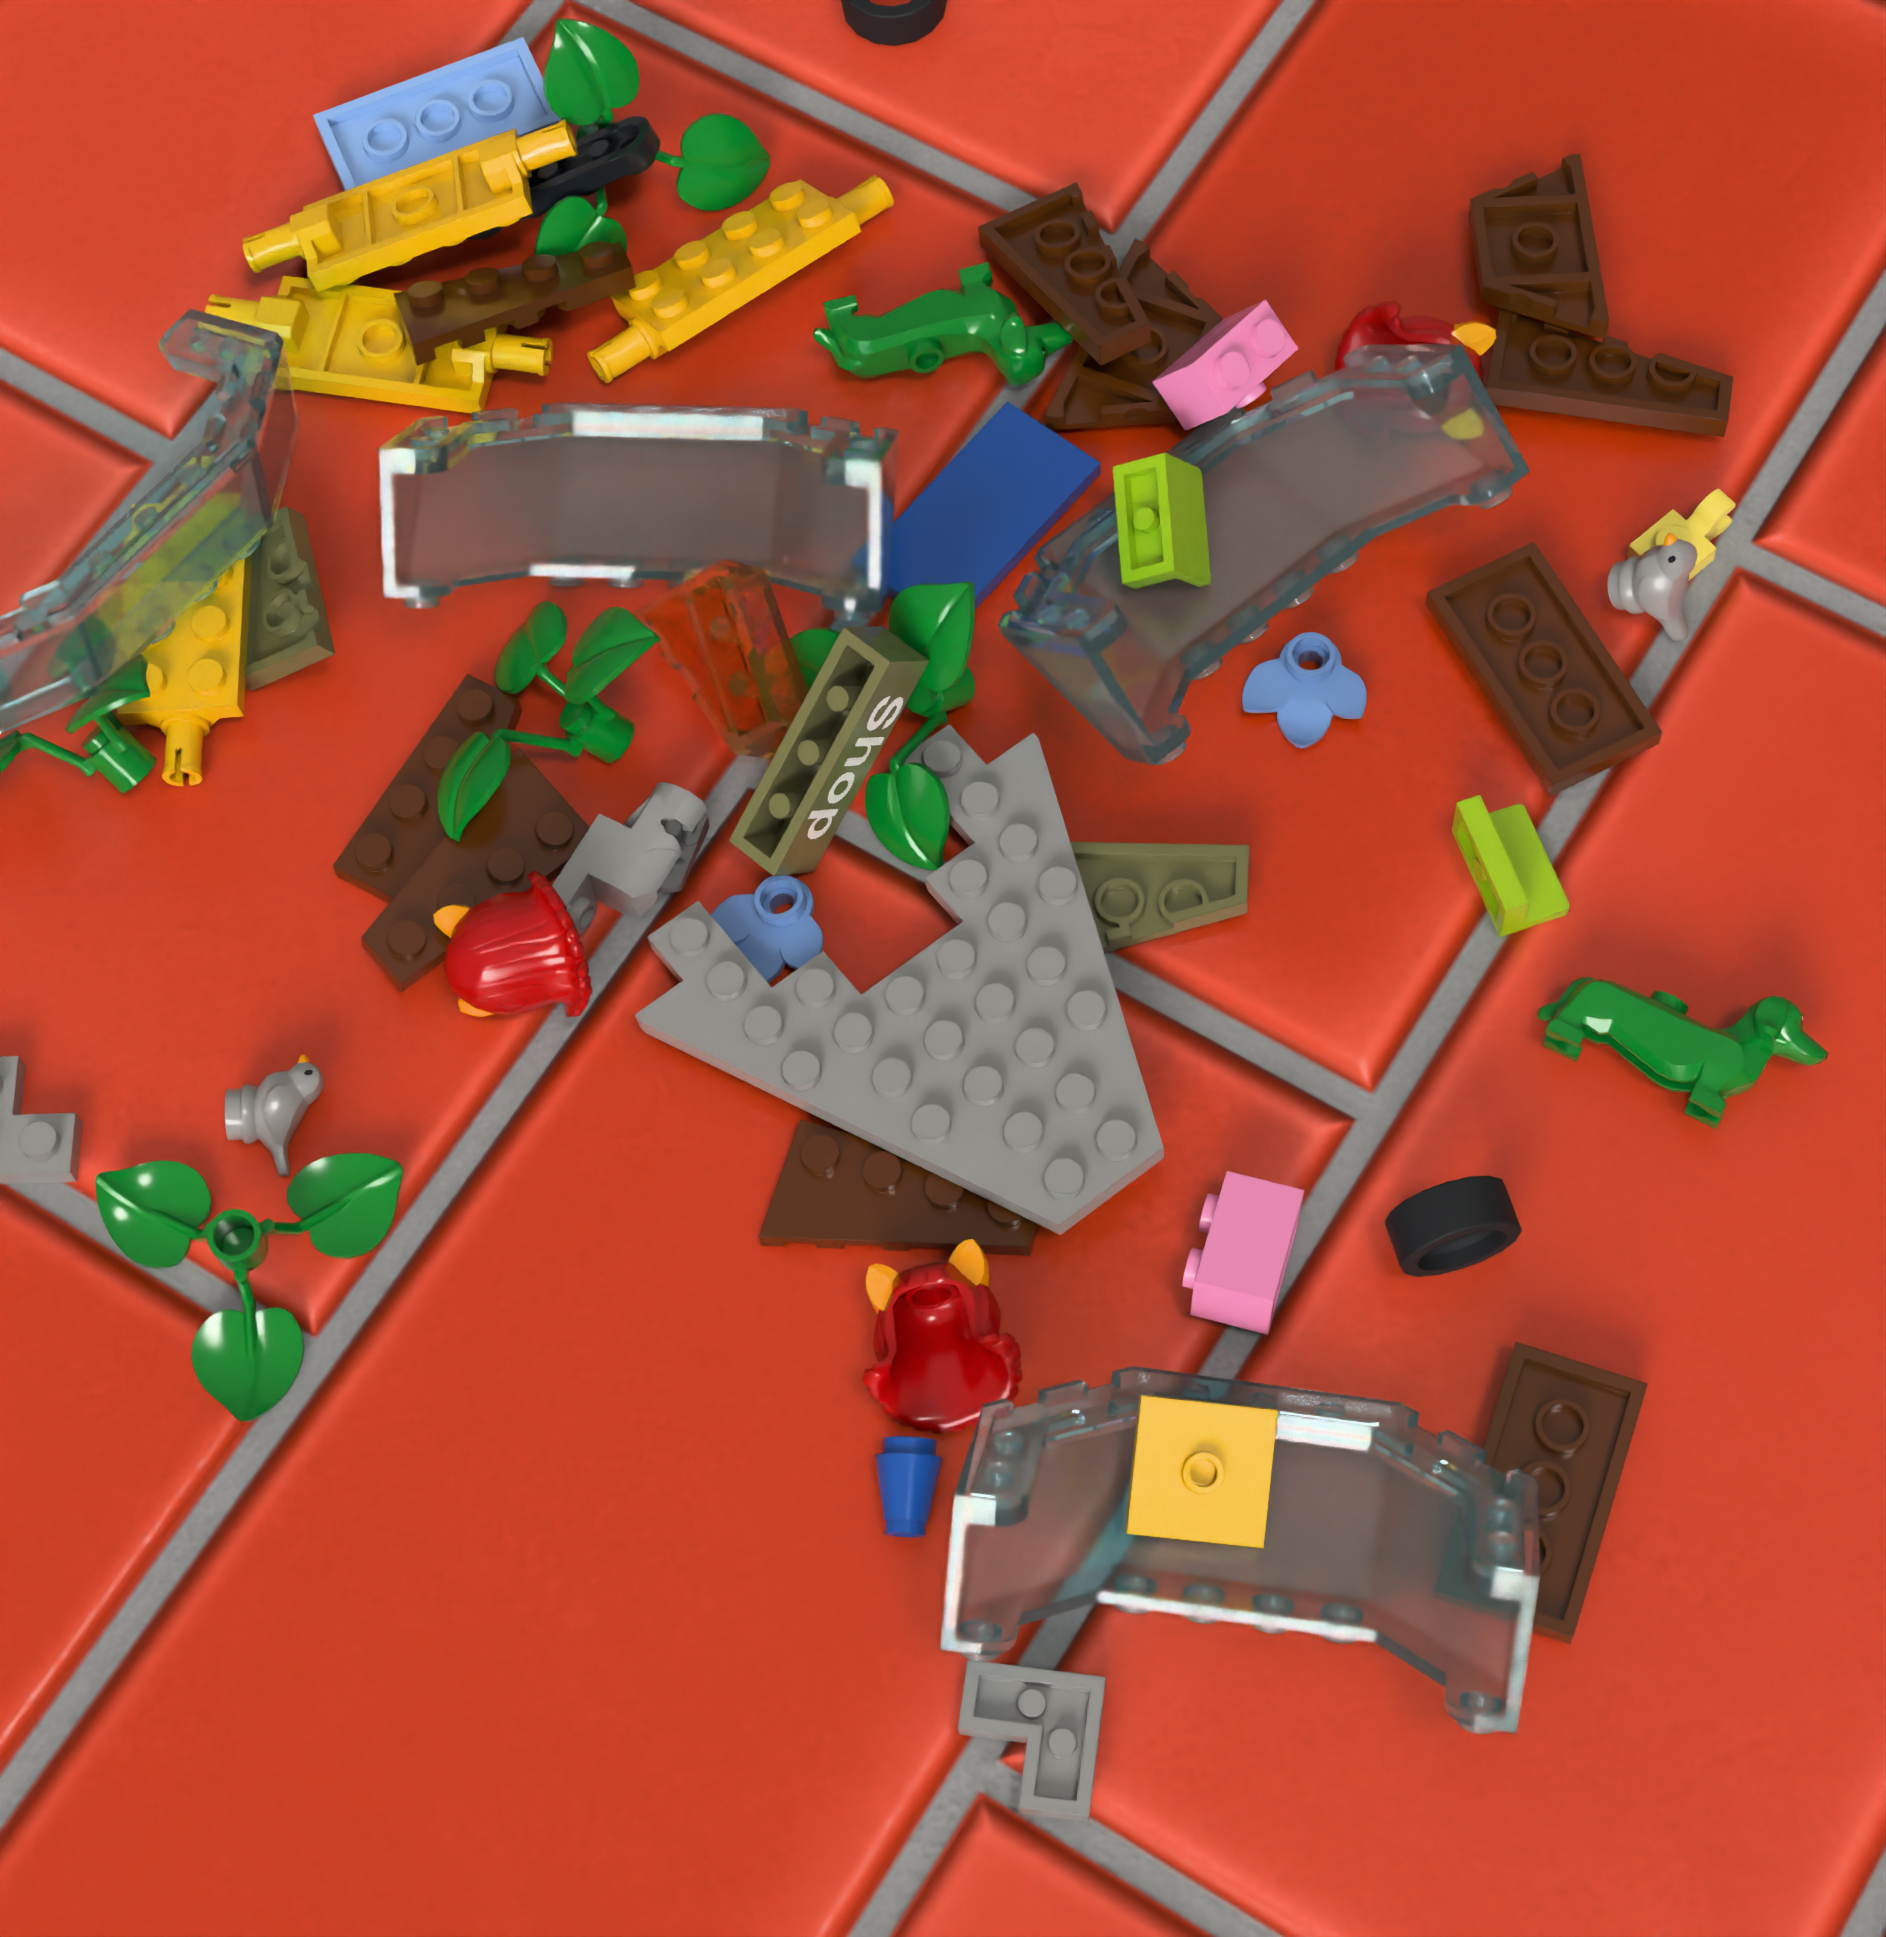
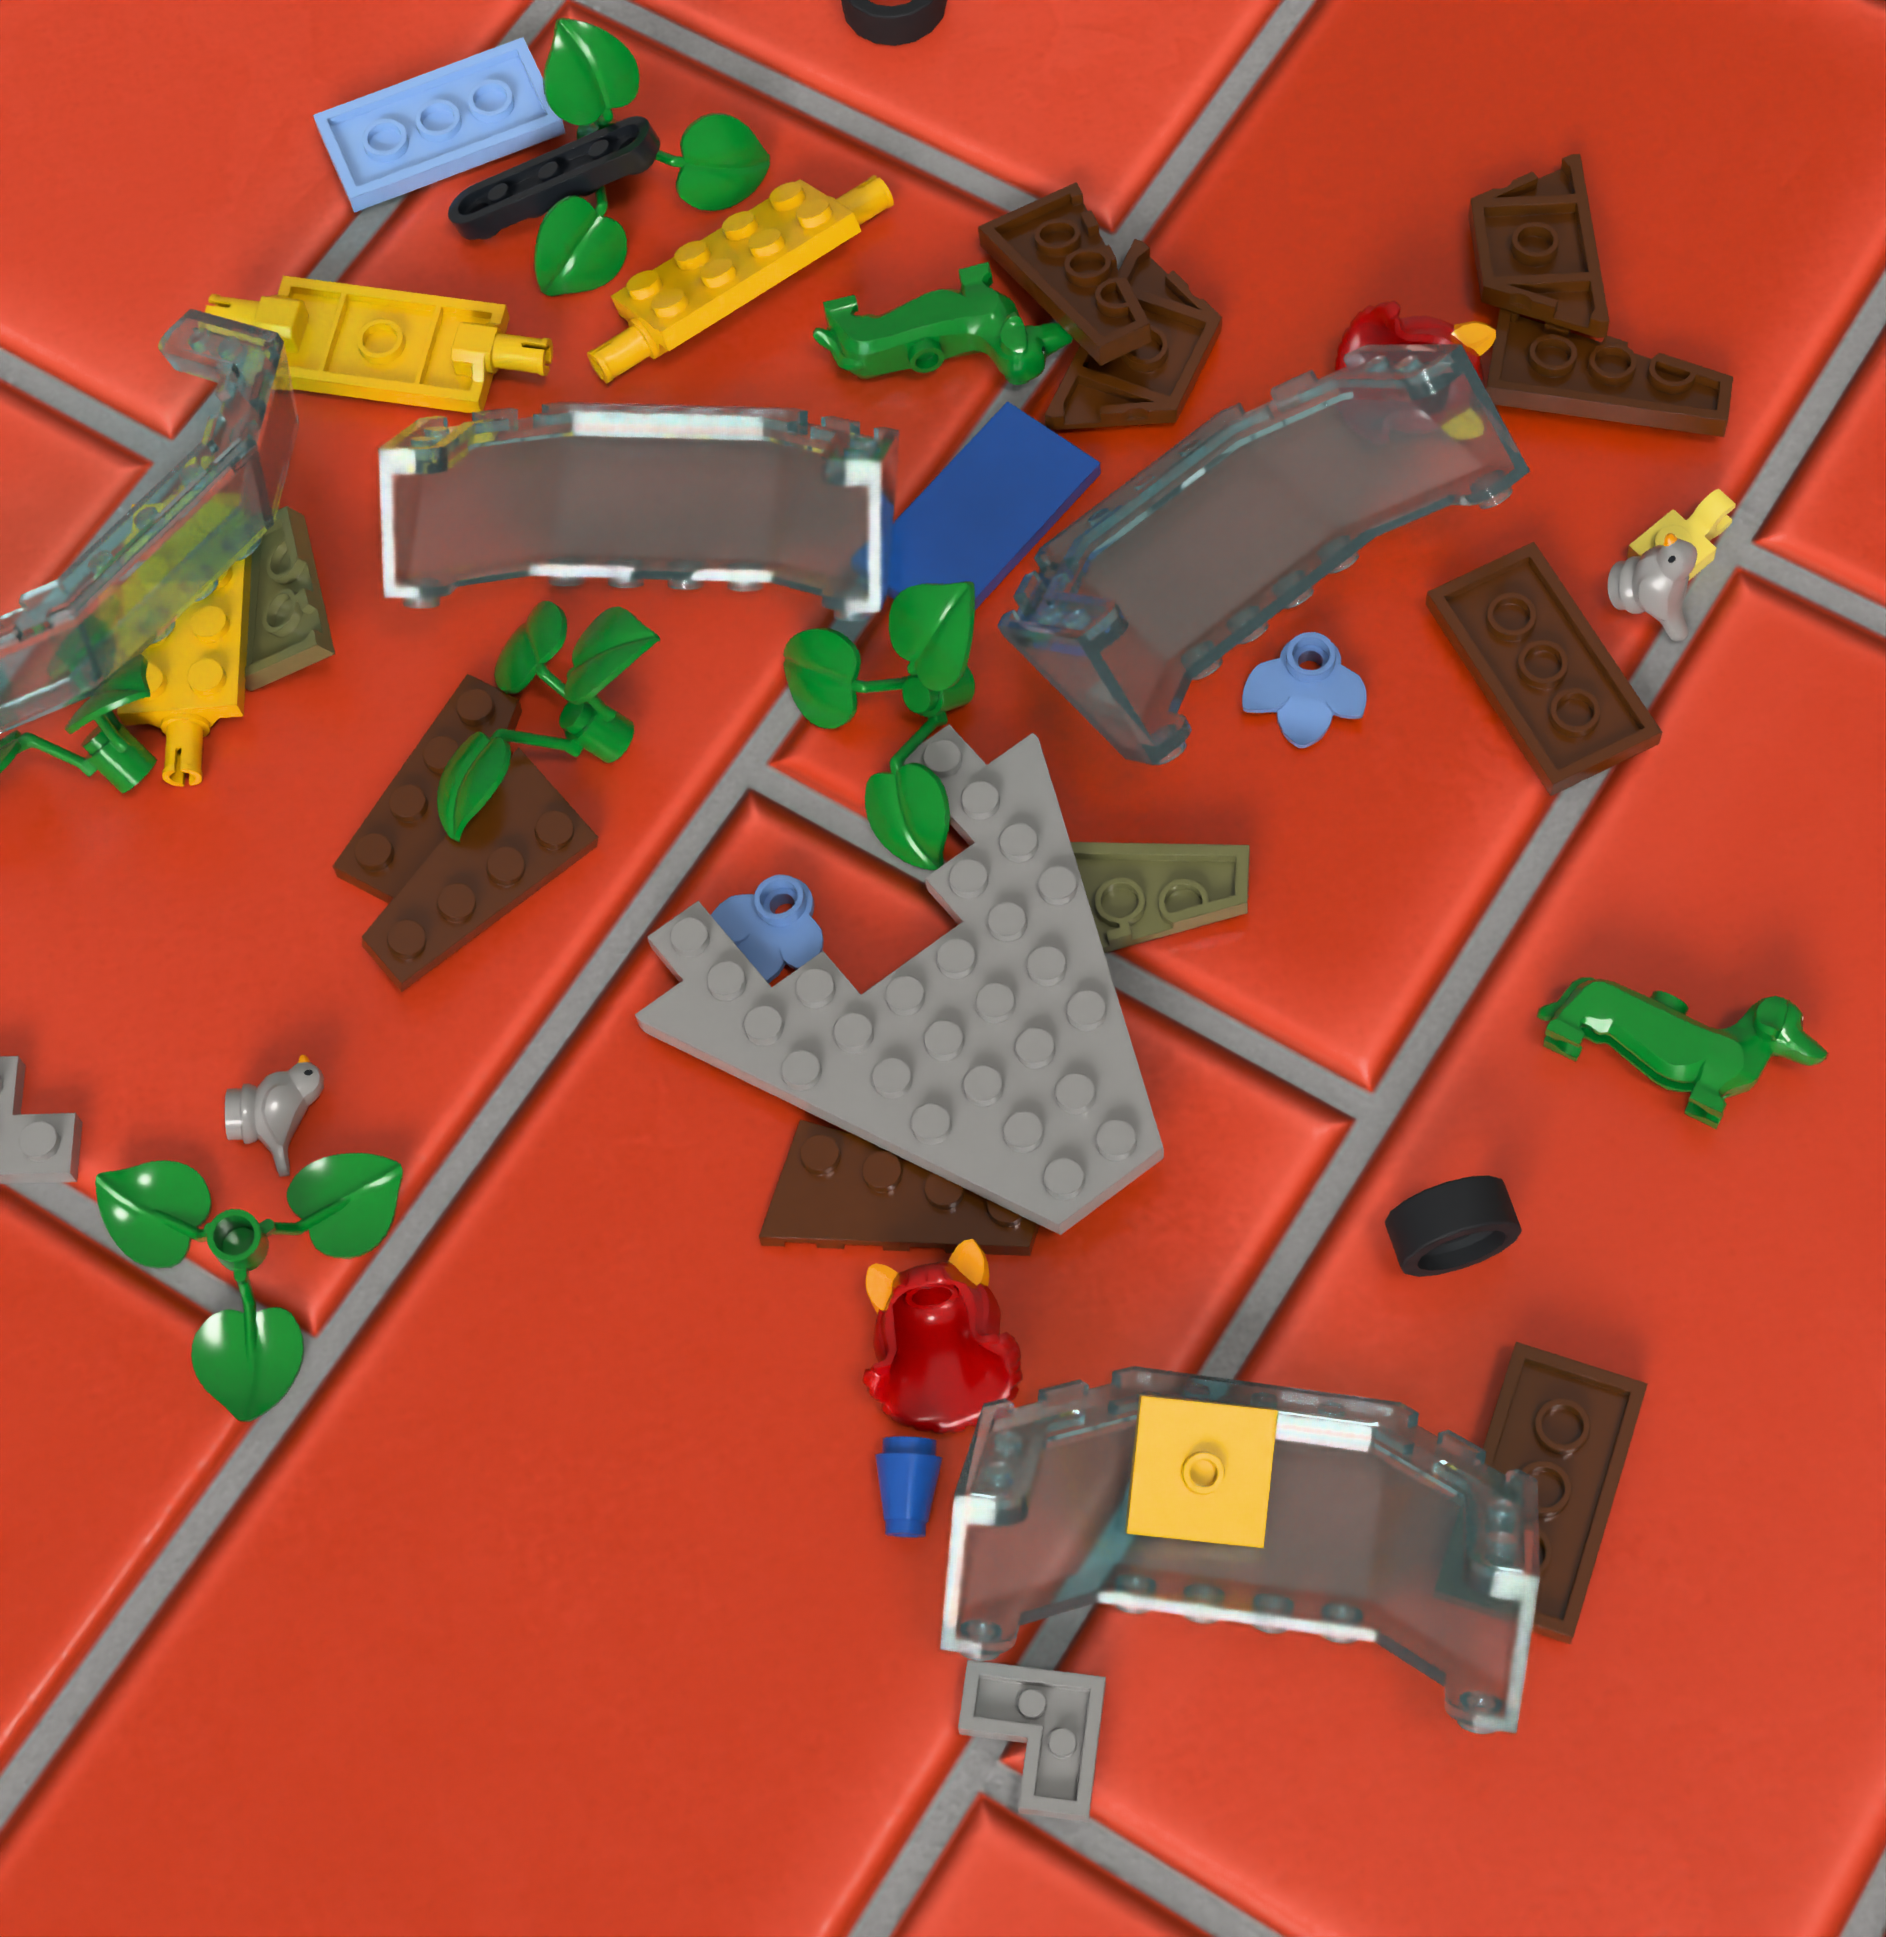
(413, 209): yellow plate -> none
(513, 295): reddish brown wing -> none
(515, 953): red hair -> none
(637, 860): light grey plate -> none
(732, 652): clear orange wedge -> none
(828, 750): olive brick -> none
(1161, 522): lime panel -> none
(1226, 366): bright pink brick -> none
(1245, 1251): bright pink brick -> none
(1508, 865): lime panel -> none

